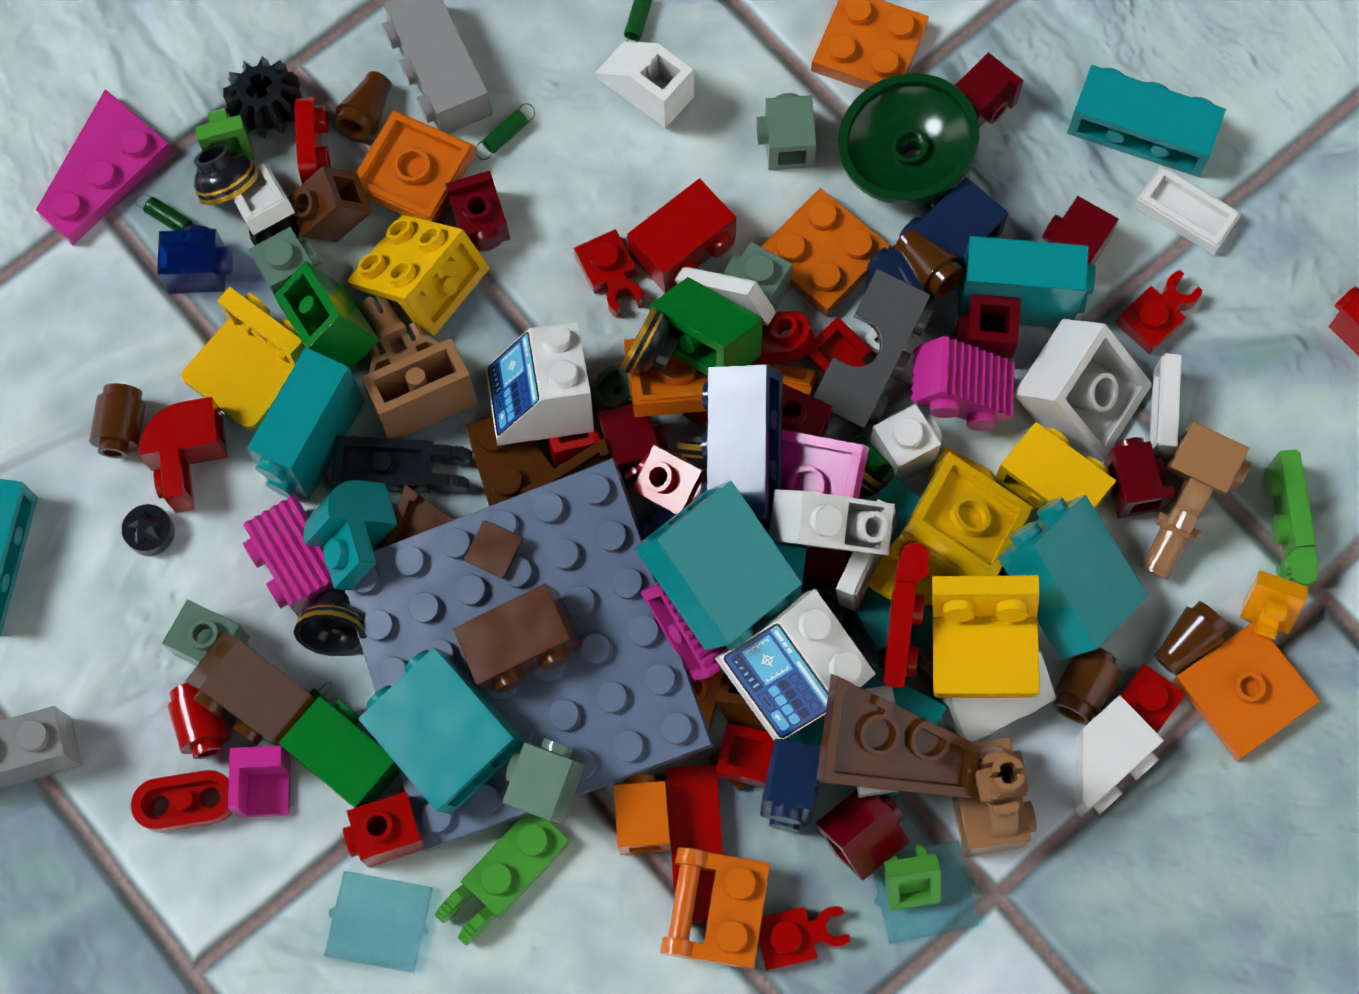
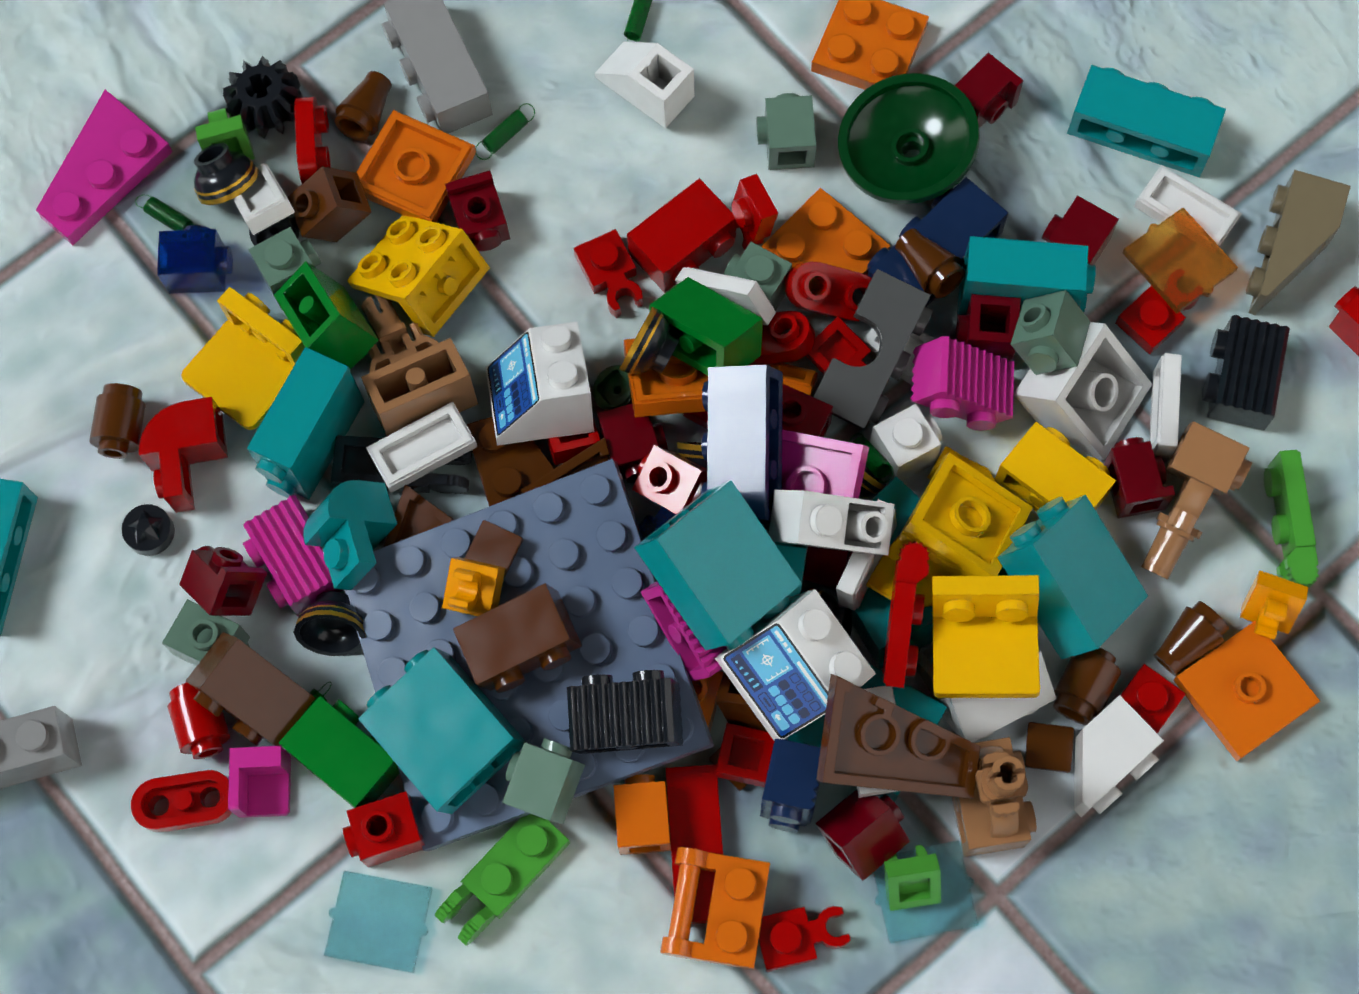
(222, 581): none -> dark red brick
(421, 447): none -> white tile
(472, 586): none -> light orange tile
(624, 714): none -> black brick
(753, 210): none -> red plate
(834, 291): none -> red plate
(1049, 747): none -> reddish brown piece
(1050, 332): none -> sand green brick
(1180, 260): none -> clear orange piece
(1246, 372): none -> black brick
(1304, 224): none -> dark tan slope

